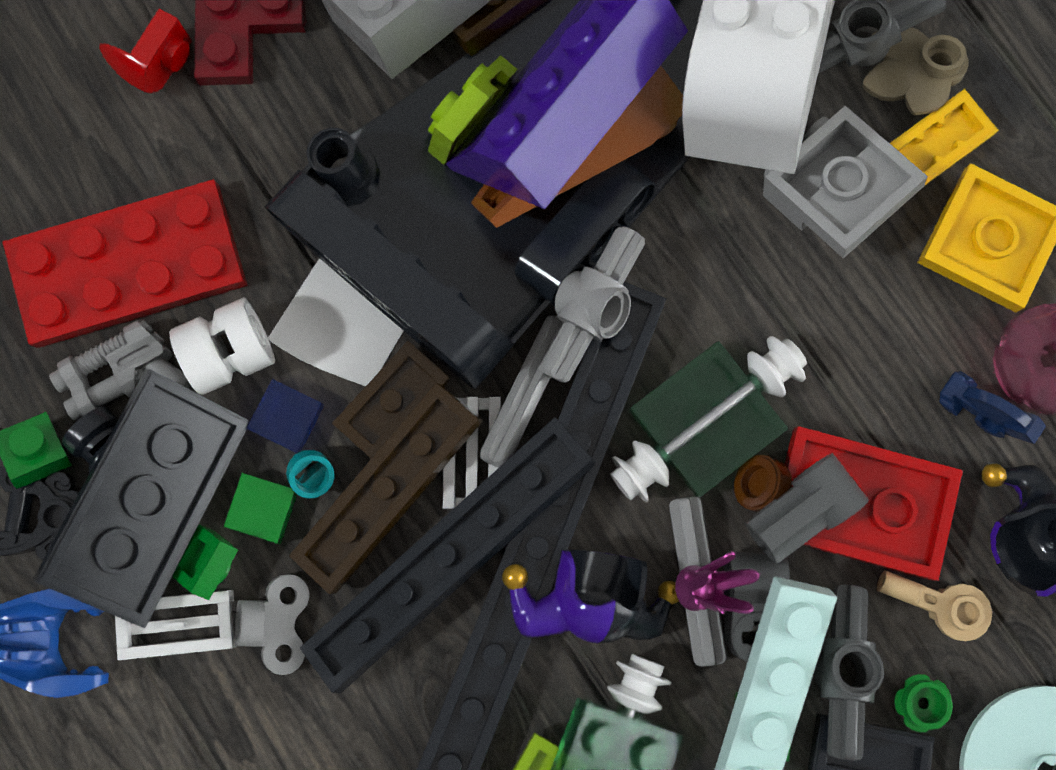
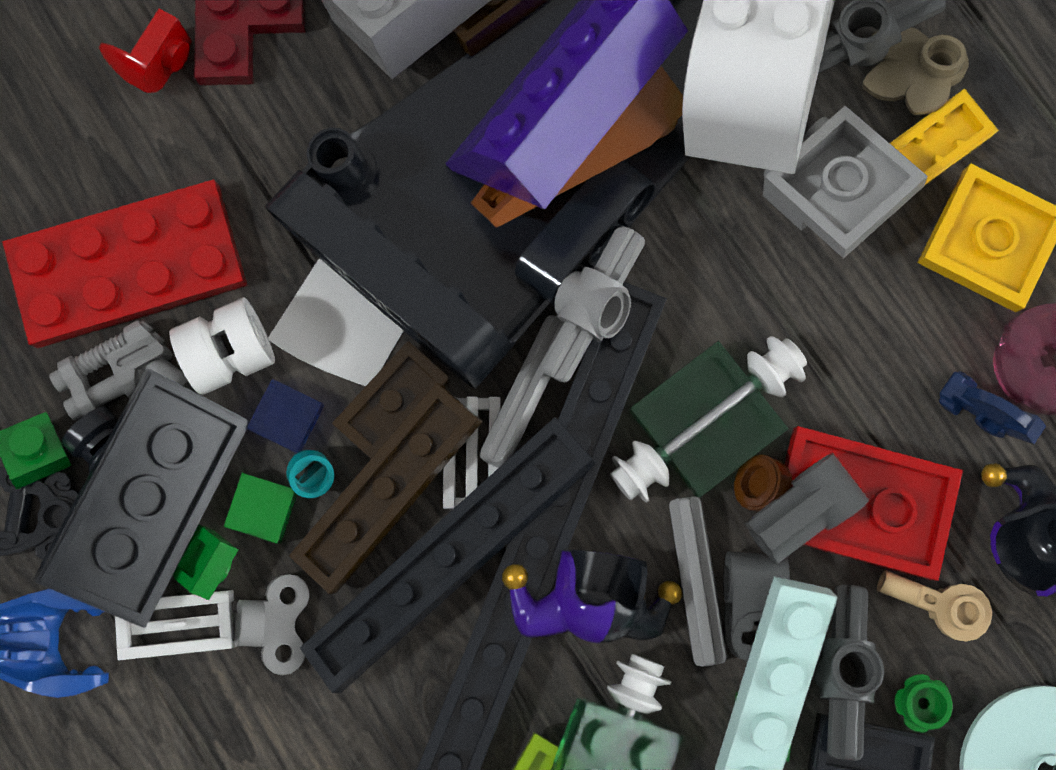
(460, 114): lime plate -> none
(704, 586): flat silver piece -> none

